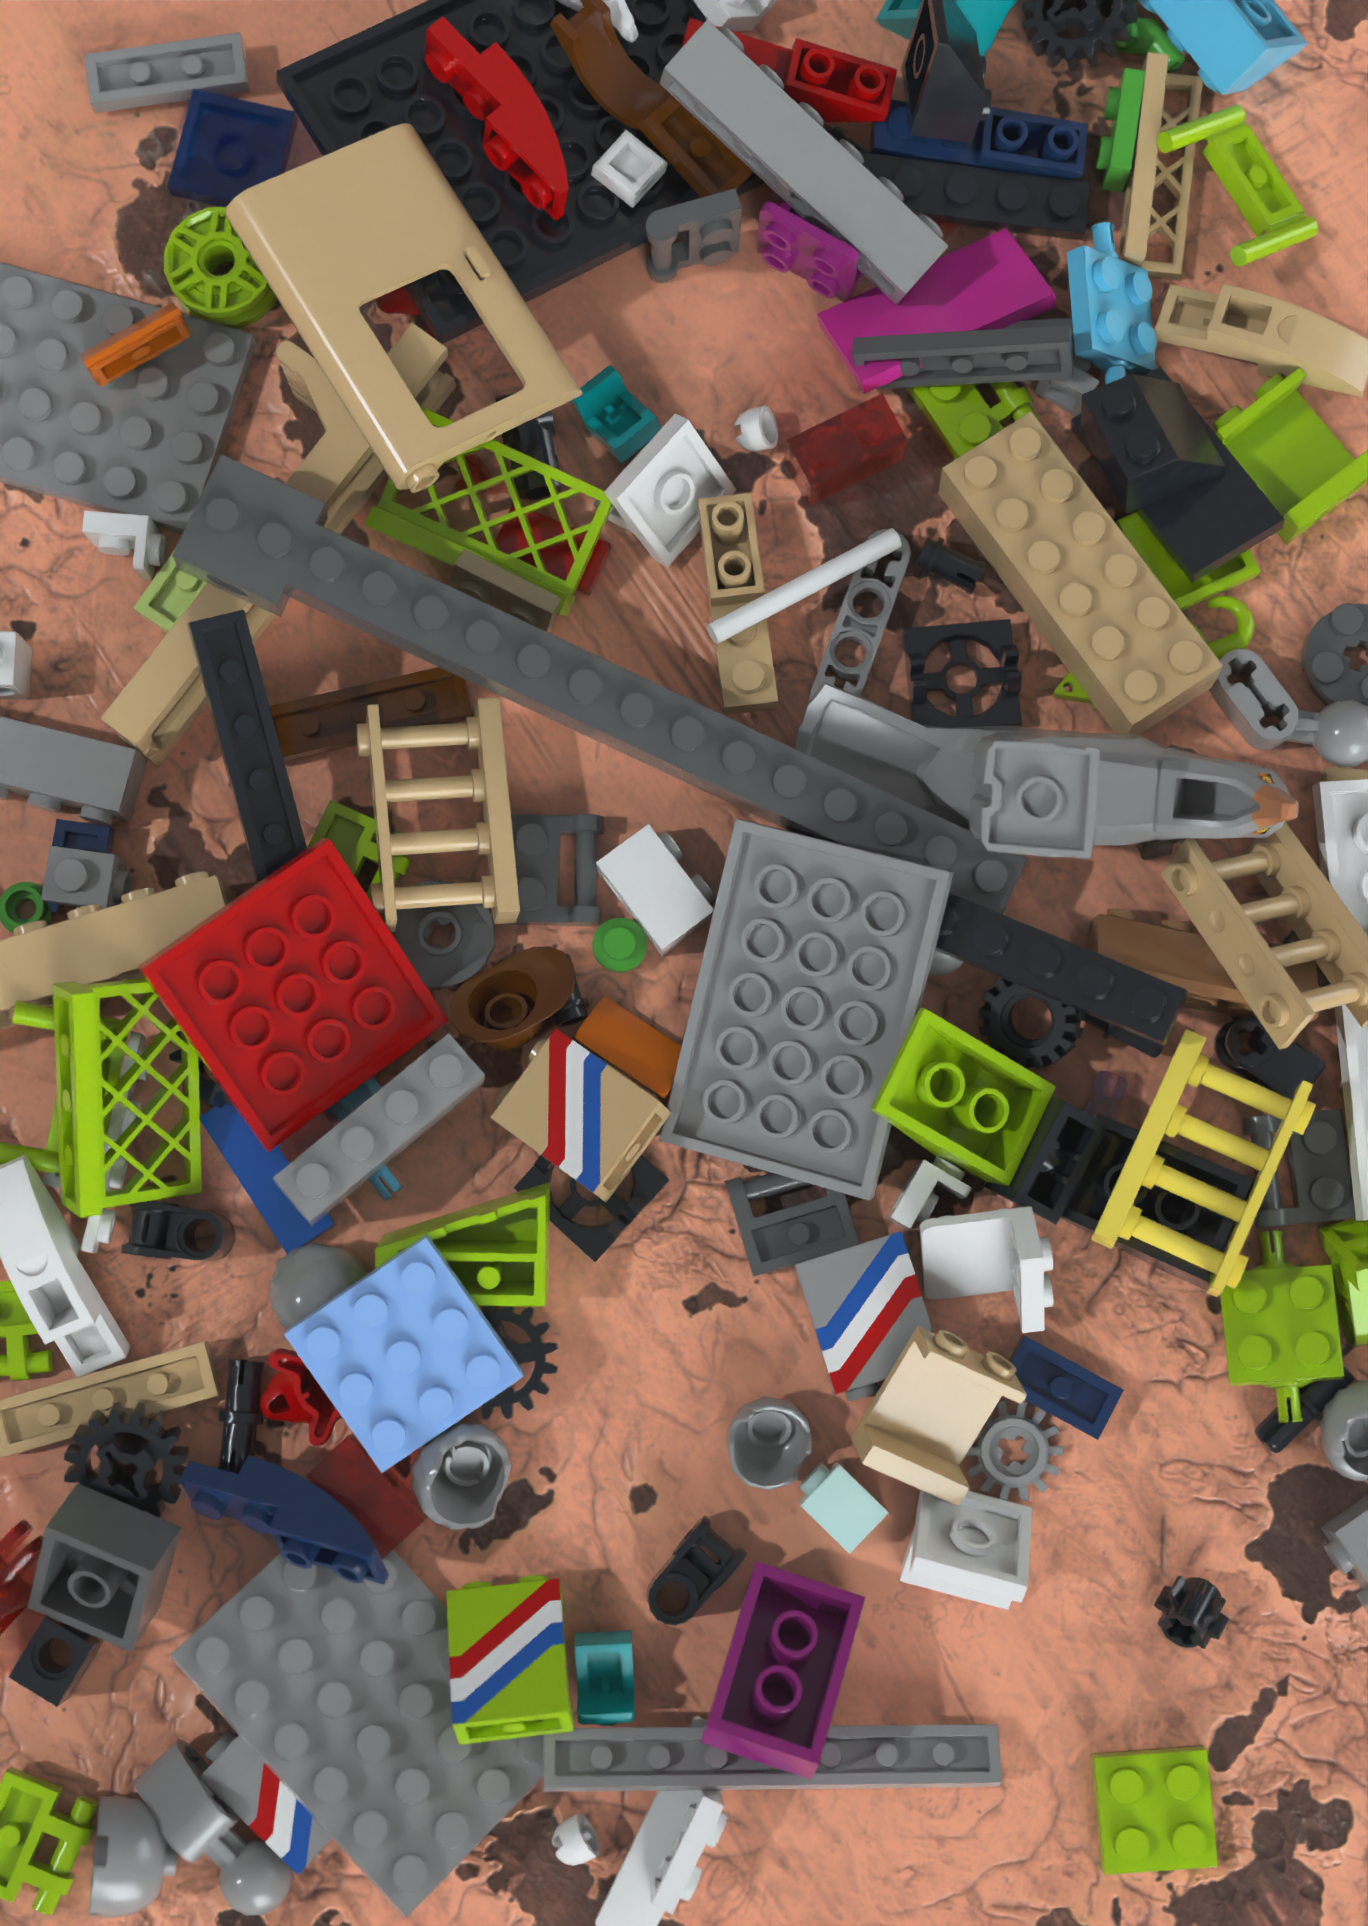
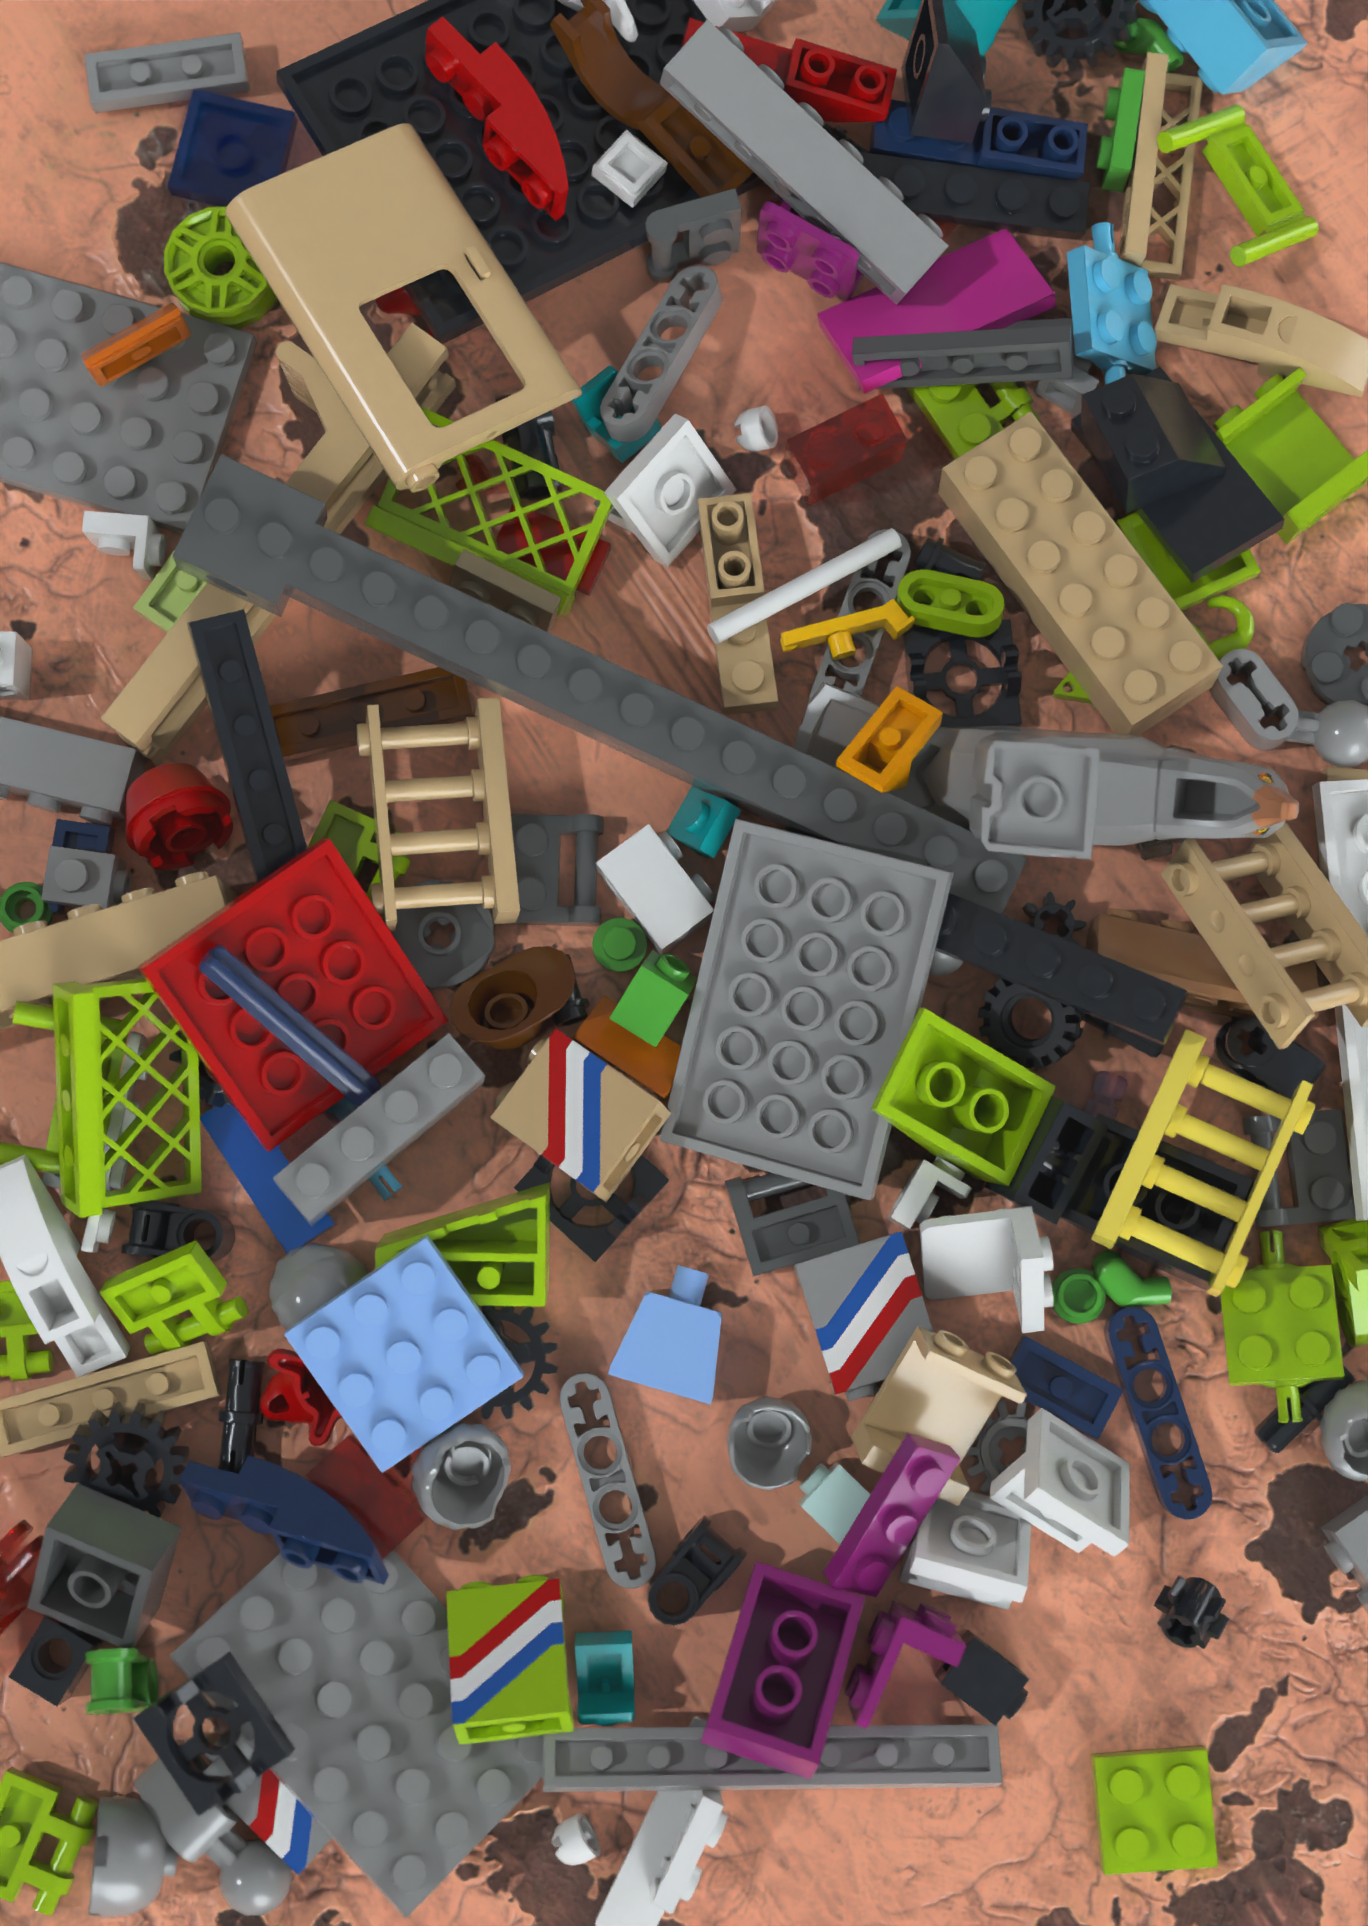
(121, 1681): none -> bright green piece
(166, 1287): none -> lime plate
(175, 815): none -> red cone
(270, 1741): none -> black piece
(288, 1024): none -> dark blue axle
(603, 1480): none -> light grey beam
(654, 997): none -> bright green brick
(667, 354): none -> light grey beam
(673, 1340): none -> light blue torso
(703, 822): none -> teal bracket
(839, 630): none -> yellow piece
(890, 741): none -> light orange slope
(891, 1515): none -> magenta plate
(921, 1629): none -> magenta bracket
(951, 603): none -> lime plate
(985, 1680): none -> black brick
(1061, 912): none -> black gear
(1068, 1487): none -> white bracket
(1077, 1296): none -> bright green plate
(1125, 1286): none -> bright green arm
(1164, 1409): none -> dark blue beam

